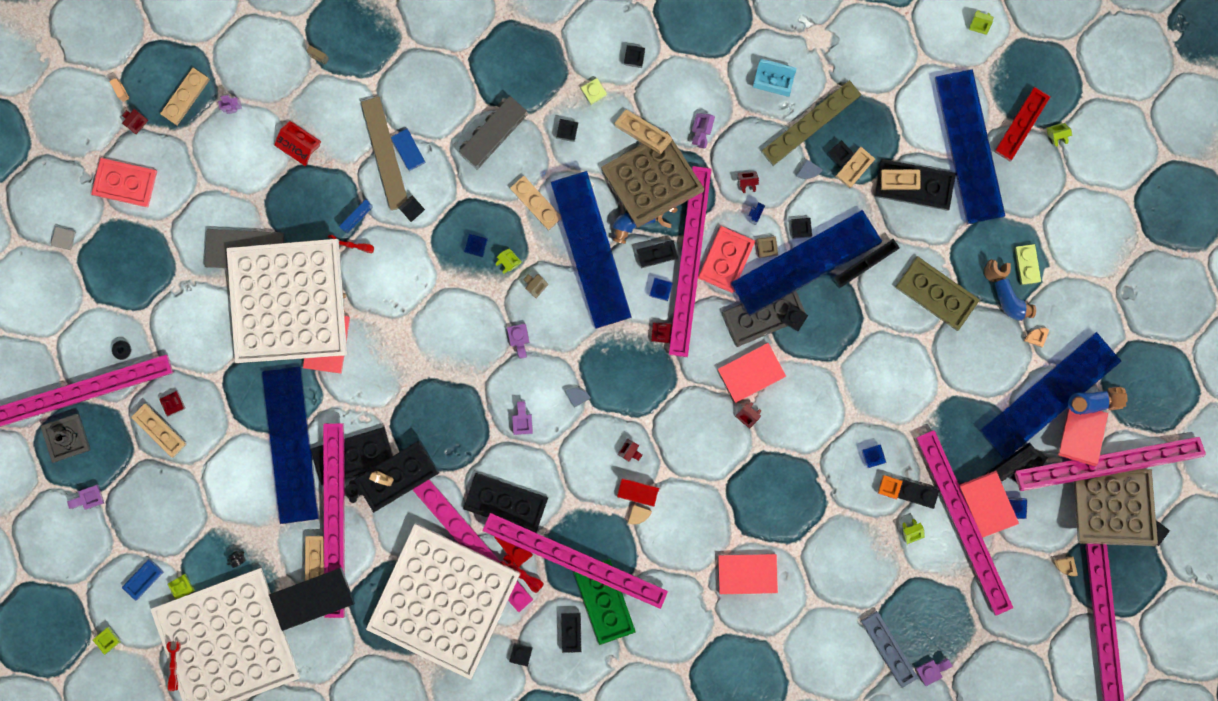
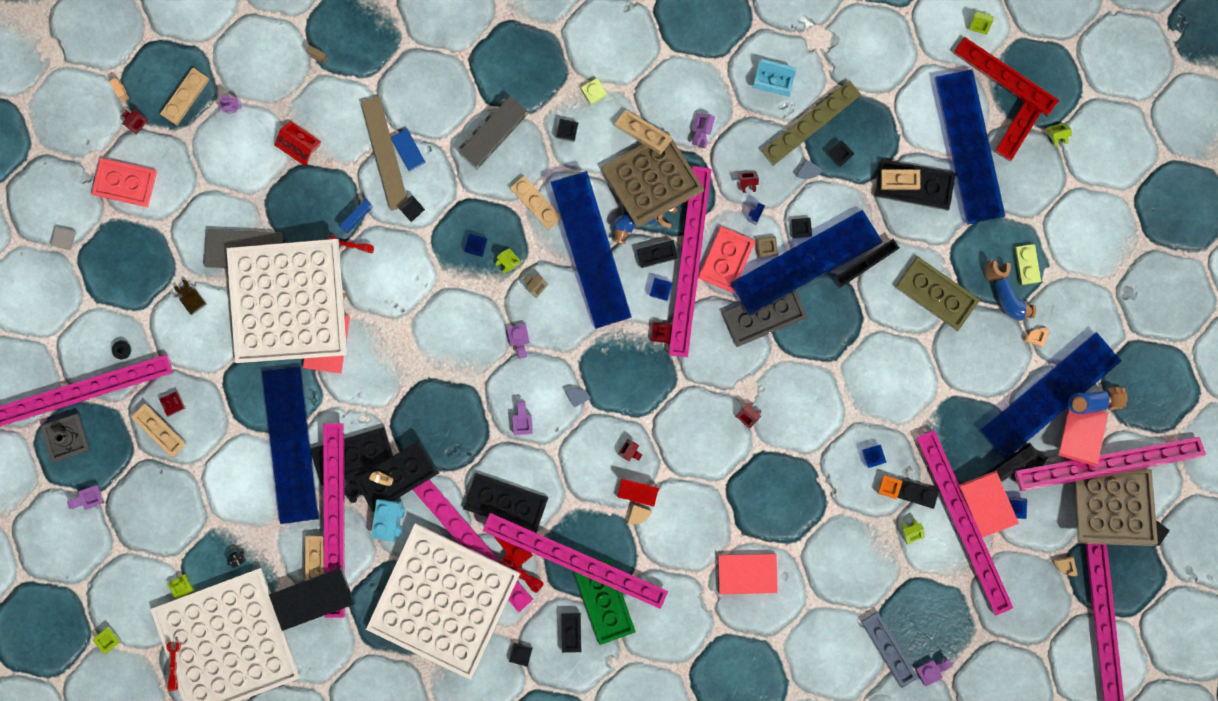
(142, 579): blue tile -> none
(191, 299): none -> dark brown plate
(387, 520): none -> medium azure bracket
(634, 56): black plate -> none
(751, 372): coral tile -> none
(794, 318): black plate -> none
(855, 167): tan plate -> none
(1006, 76): none -> red tile

